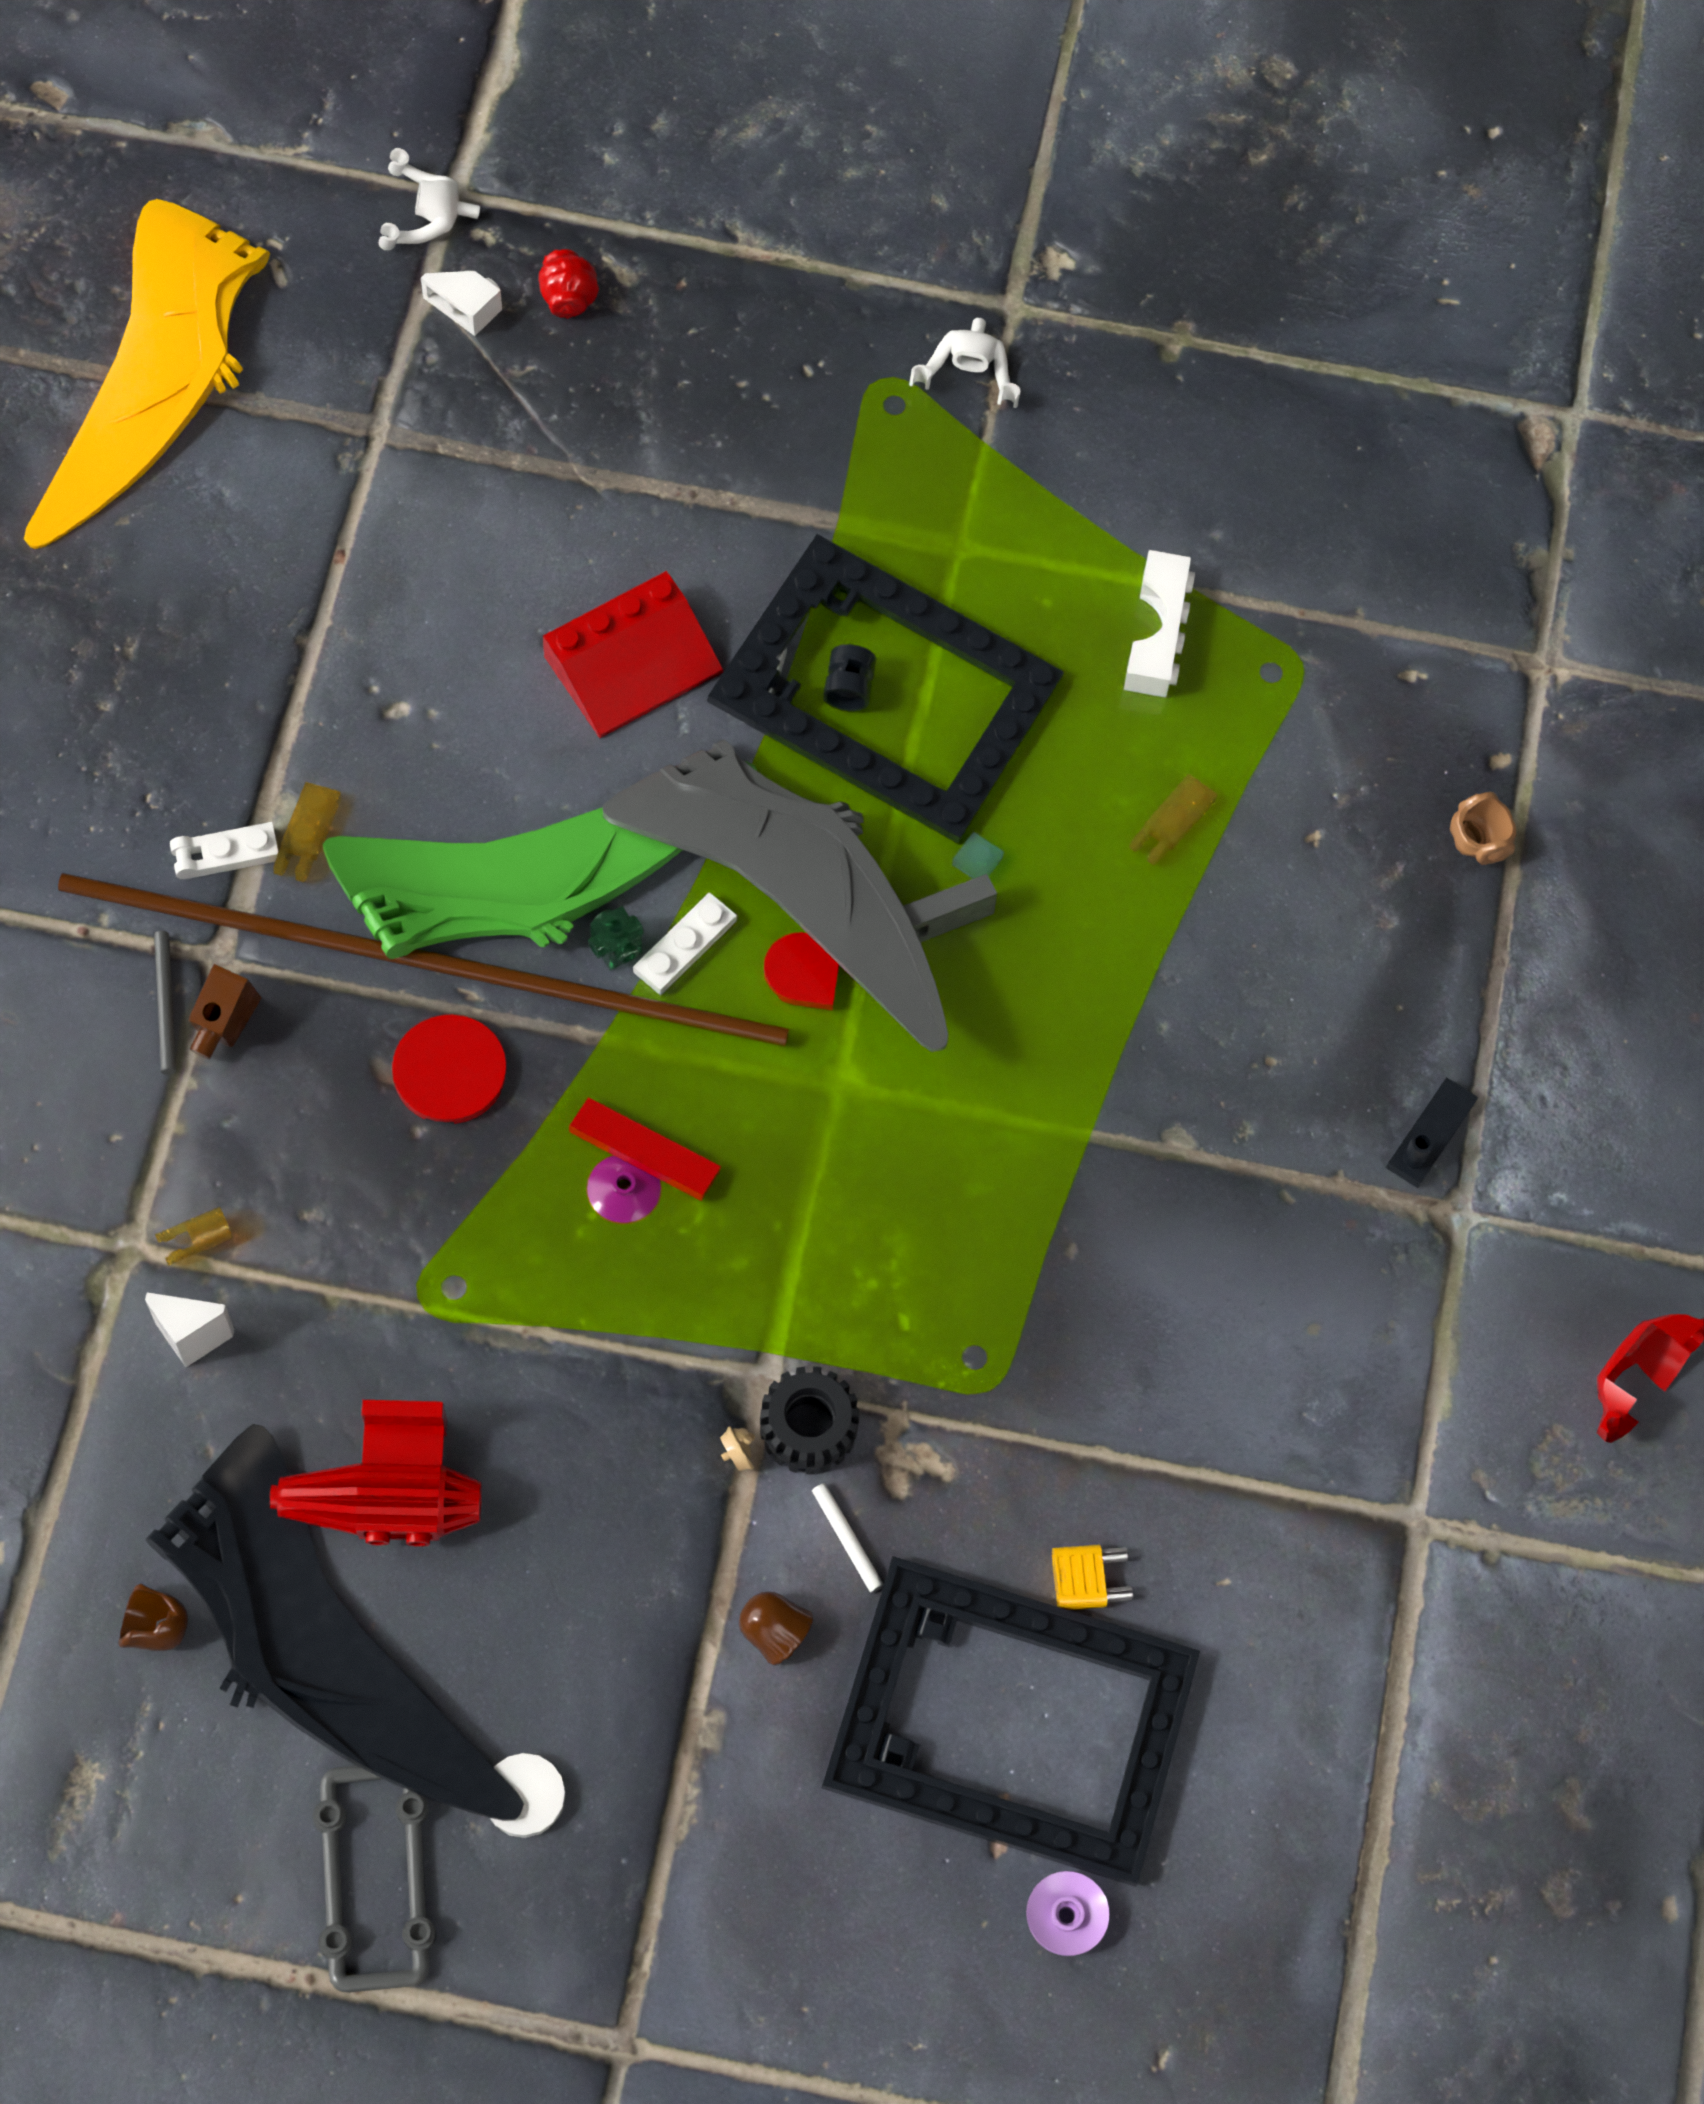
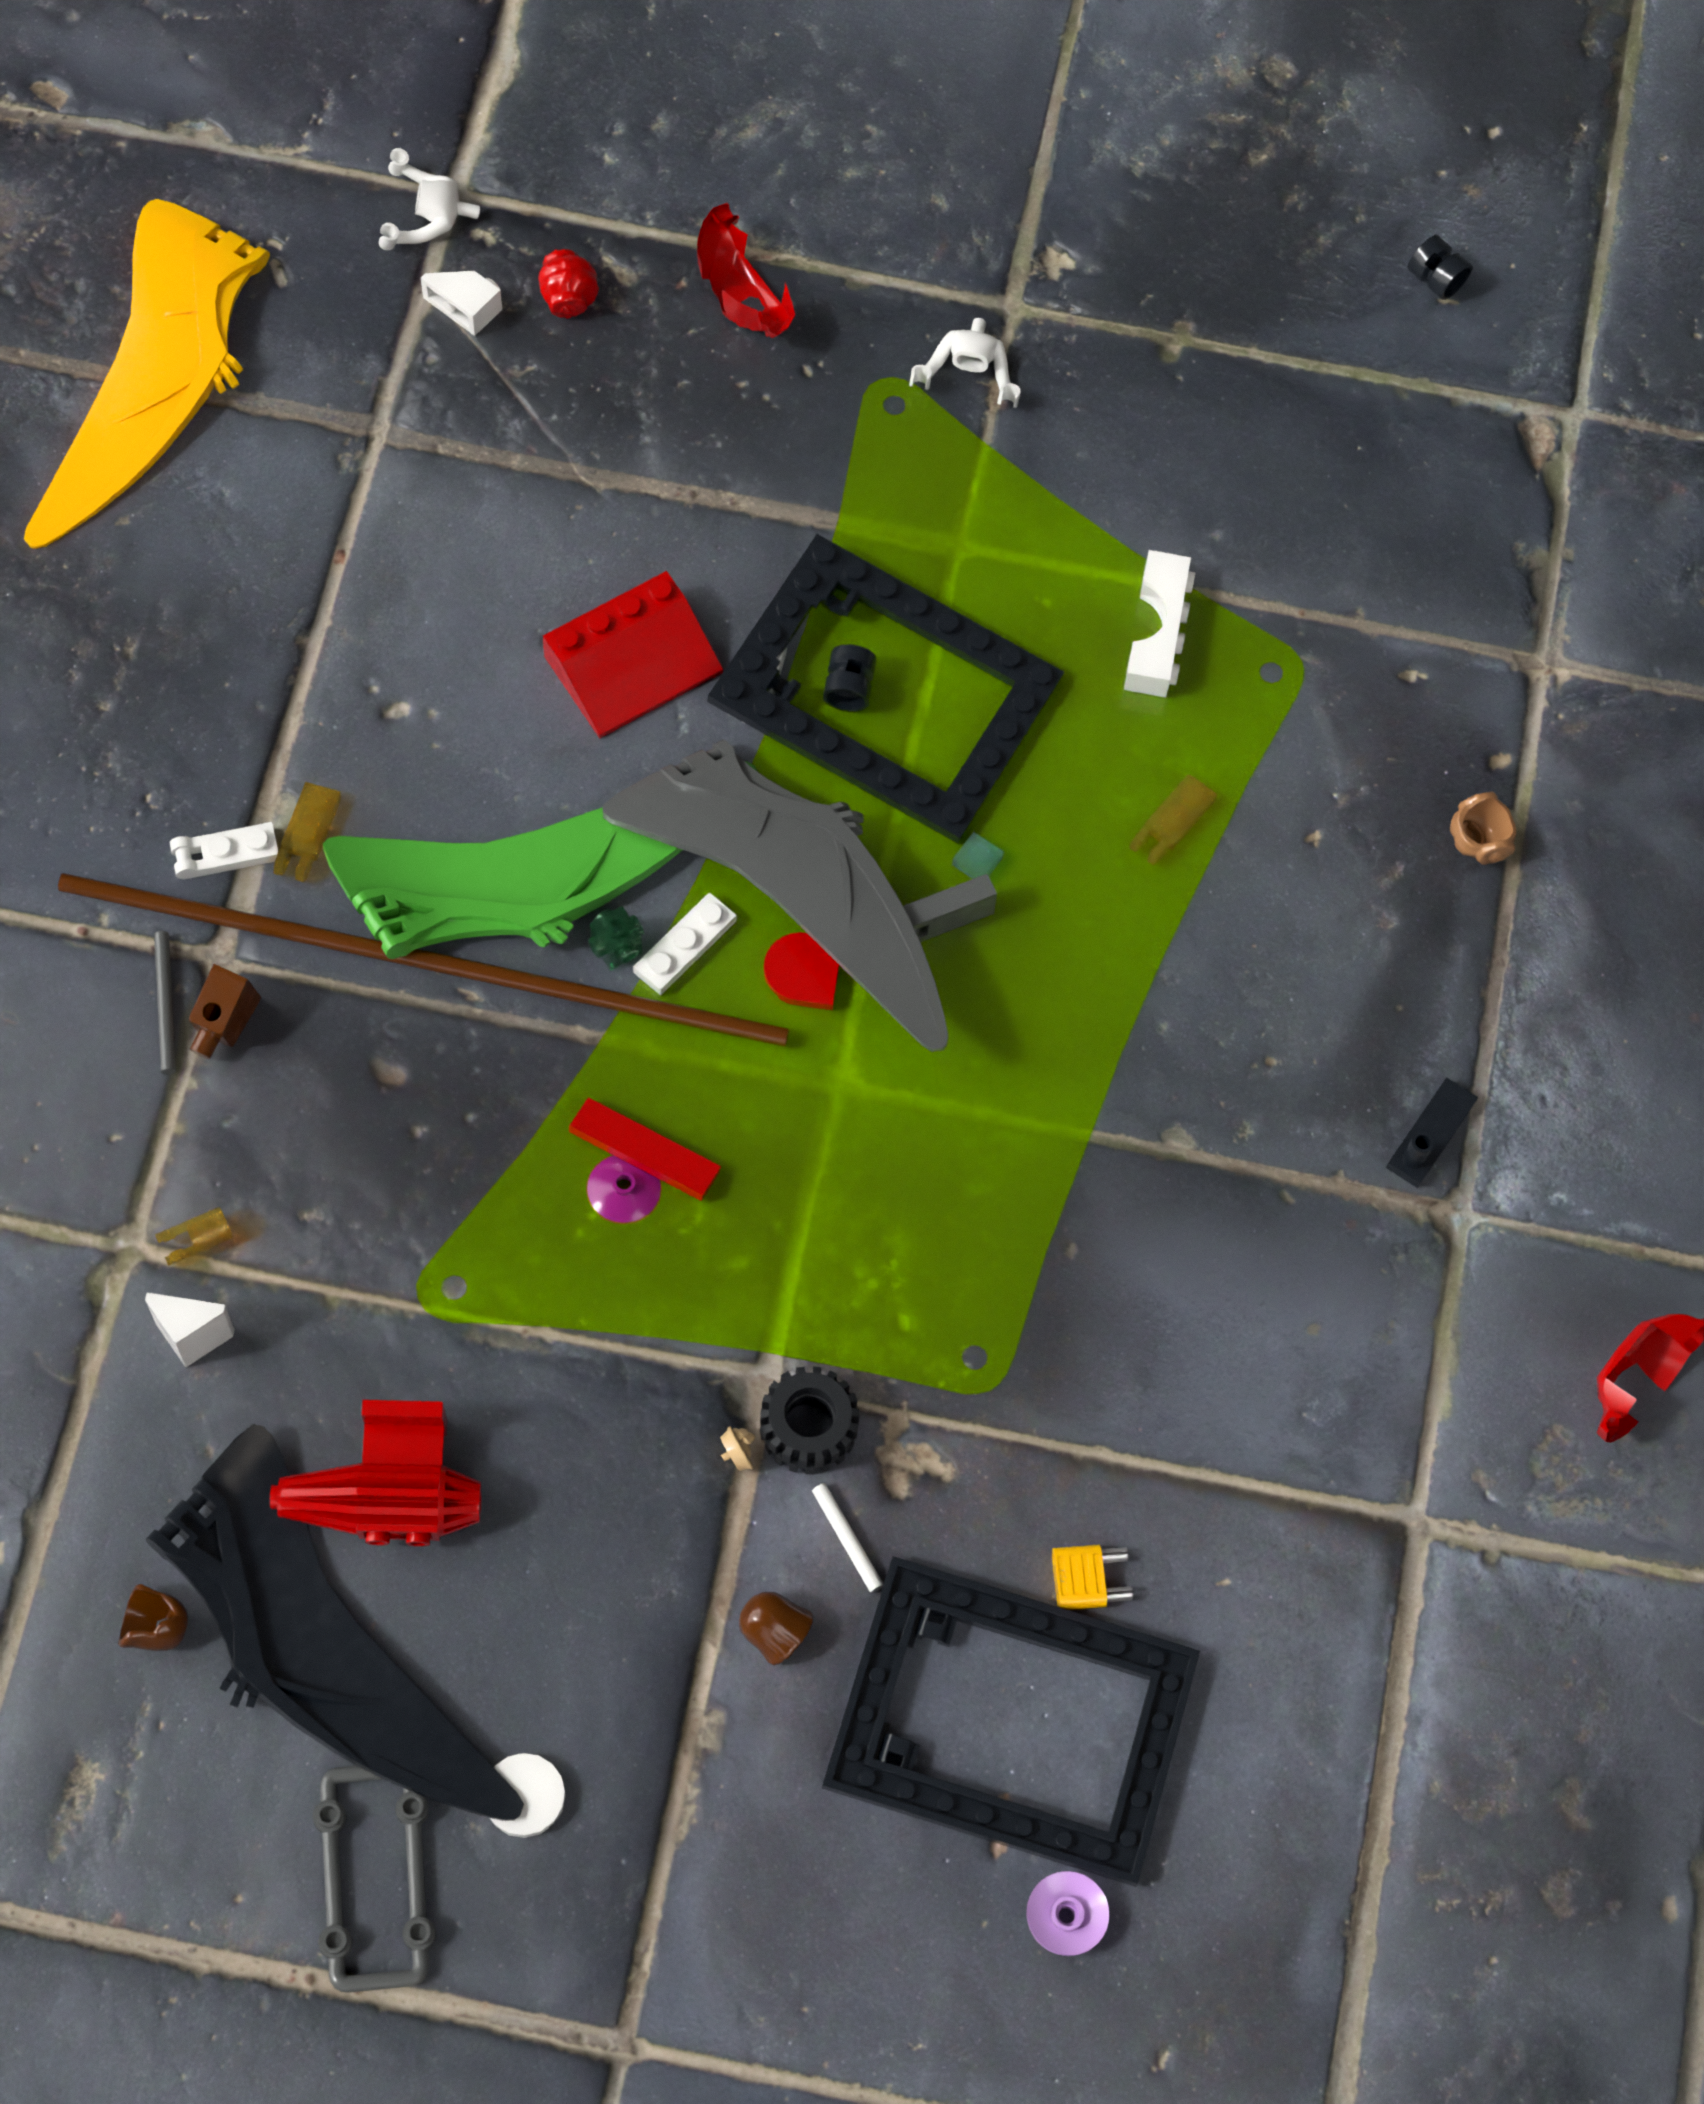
(449, 1069): red tile -> none
(734, 279): none -> red animal
(1441, 268): none -> black wheel

